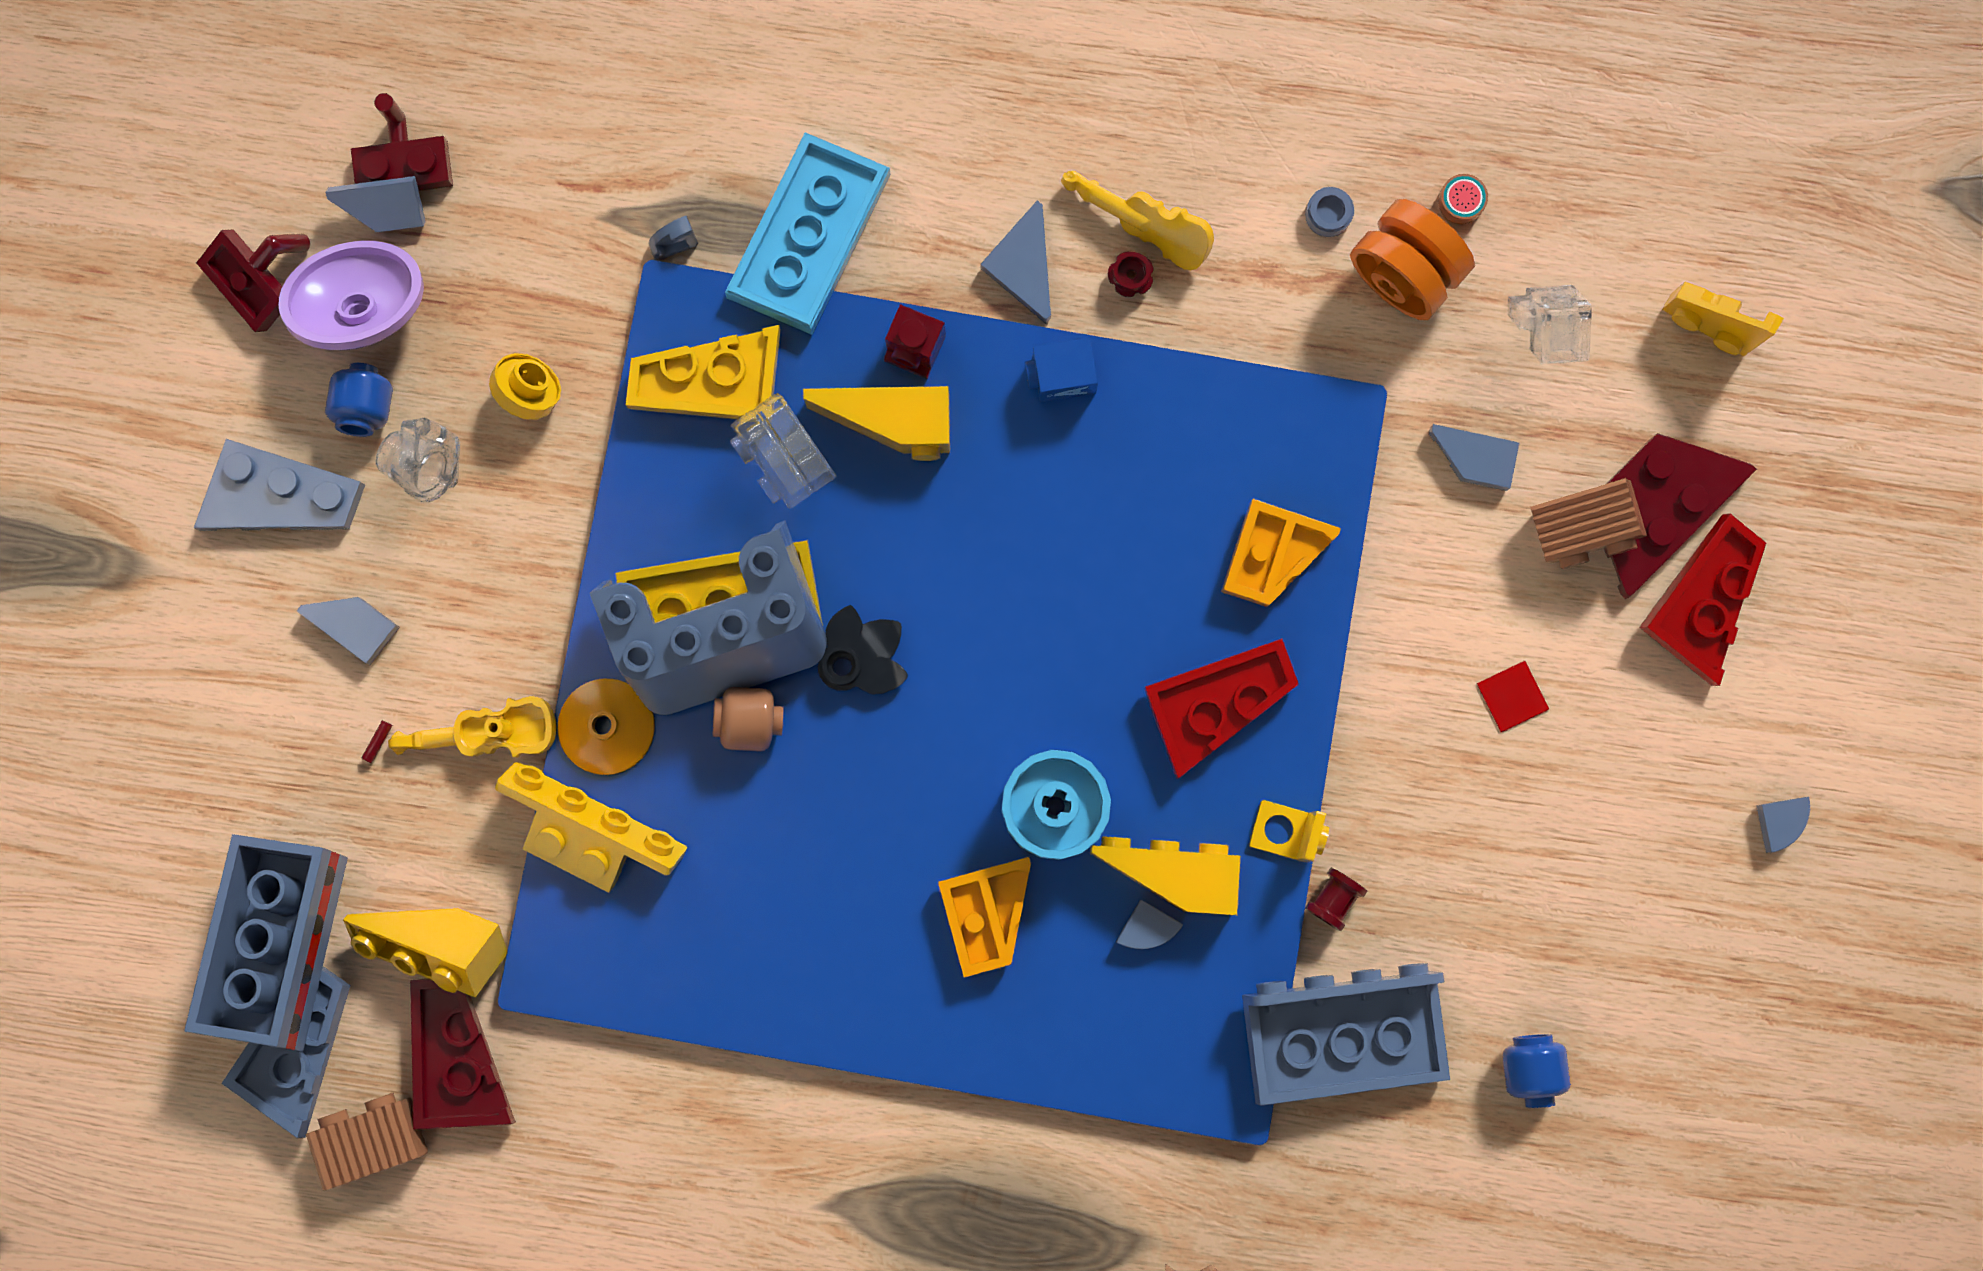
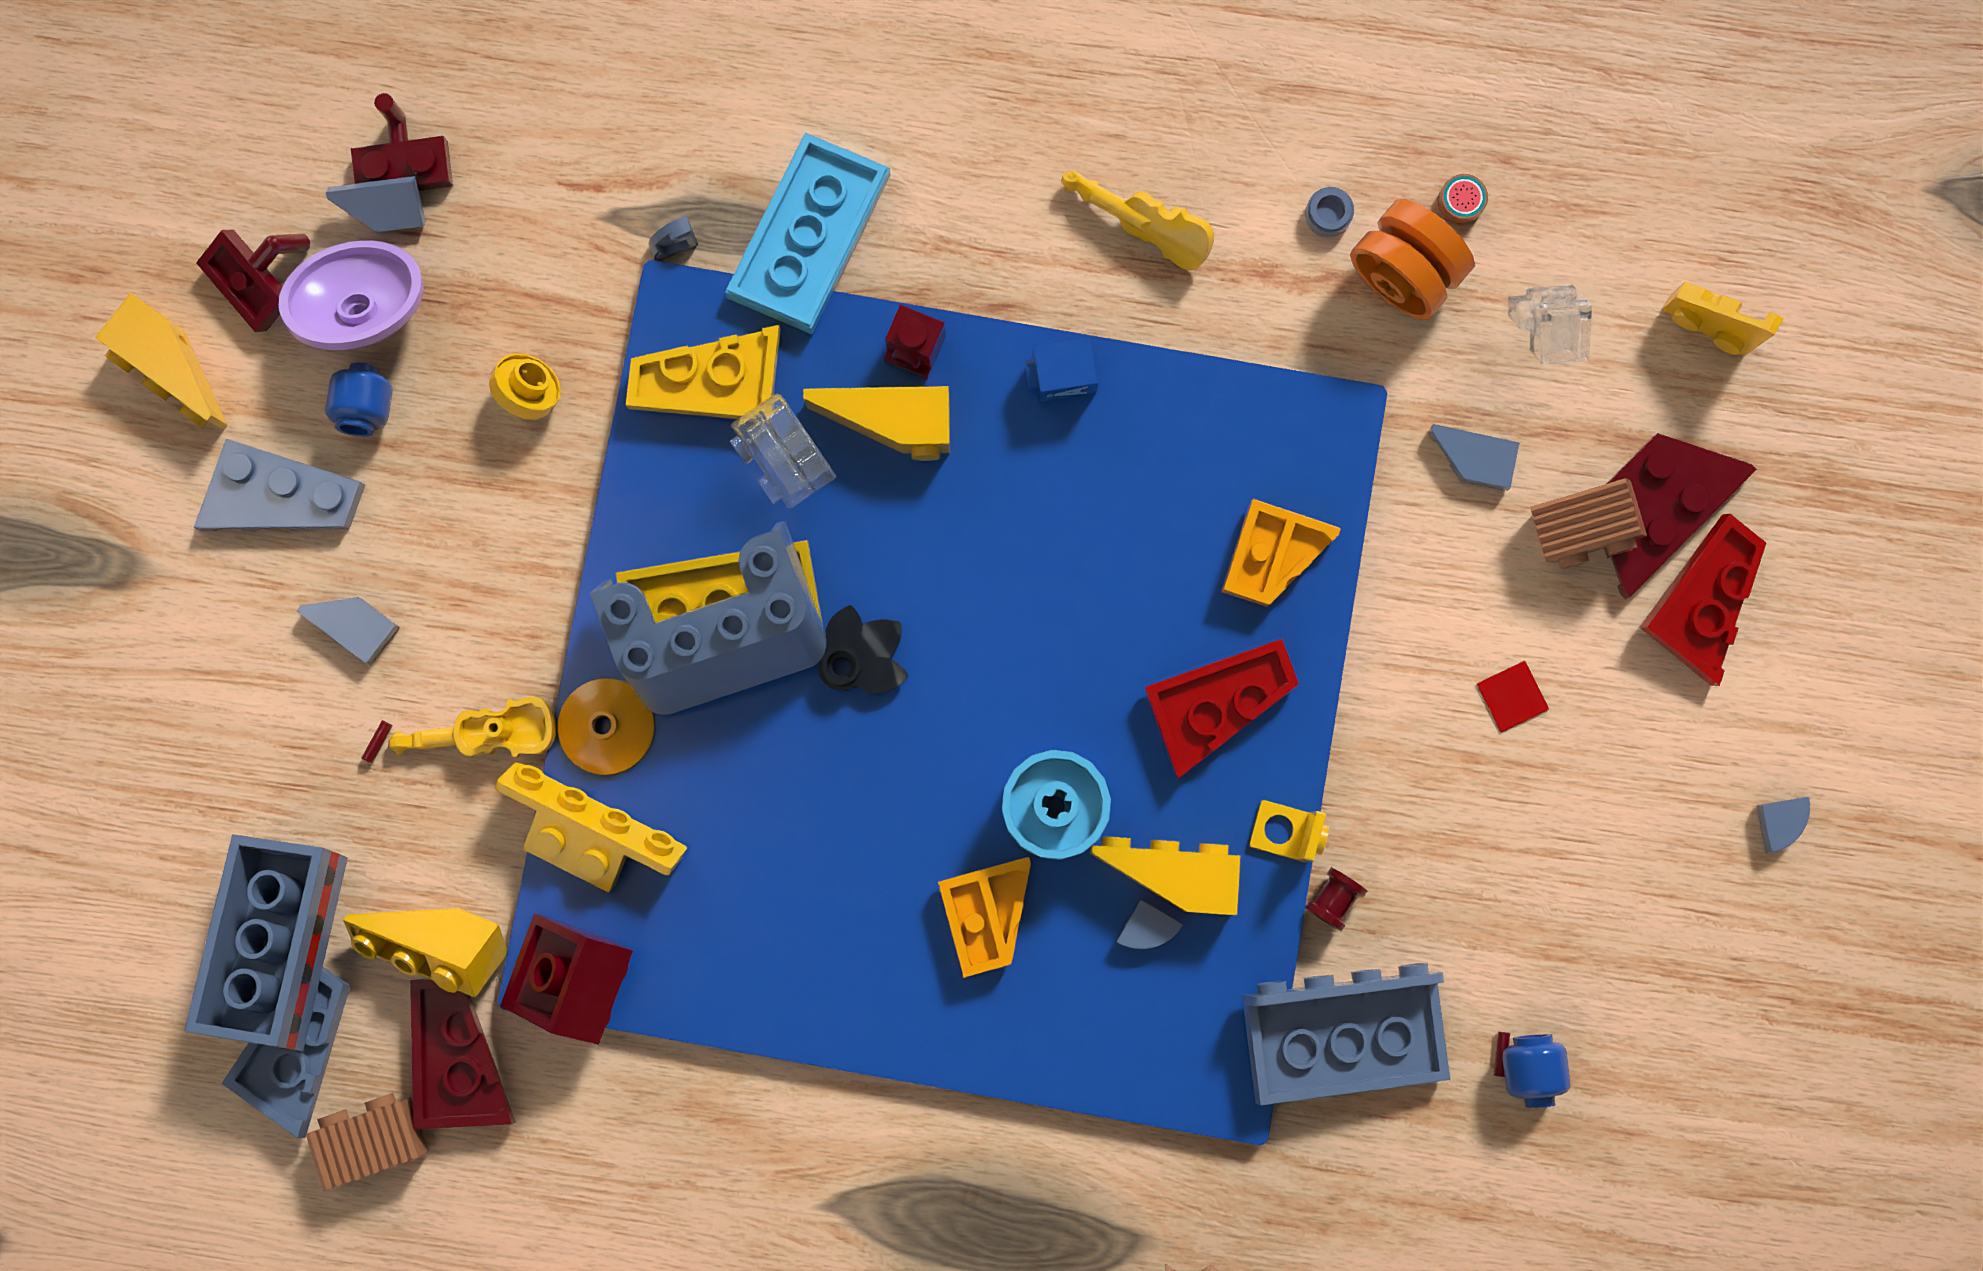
(162, 352): none -> yellow slope
(418, 464): clear piece -> none
(566, 979): none -> dark red slope
(746, 719): nougat head -> none
(1021, 263): sand blue tile -> none
(1134, 262): dark red plate -> none
(1502, 1042): none -> dark red piece

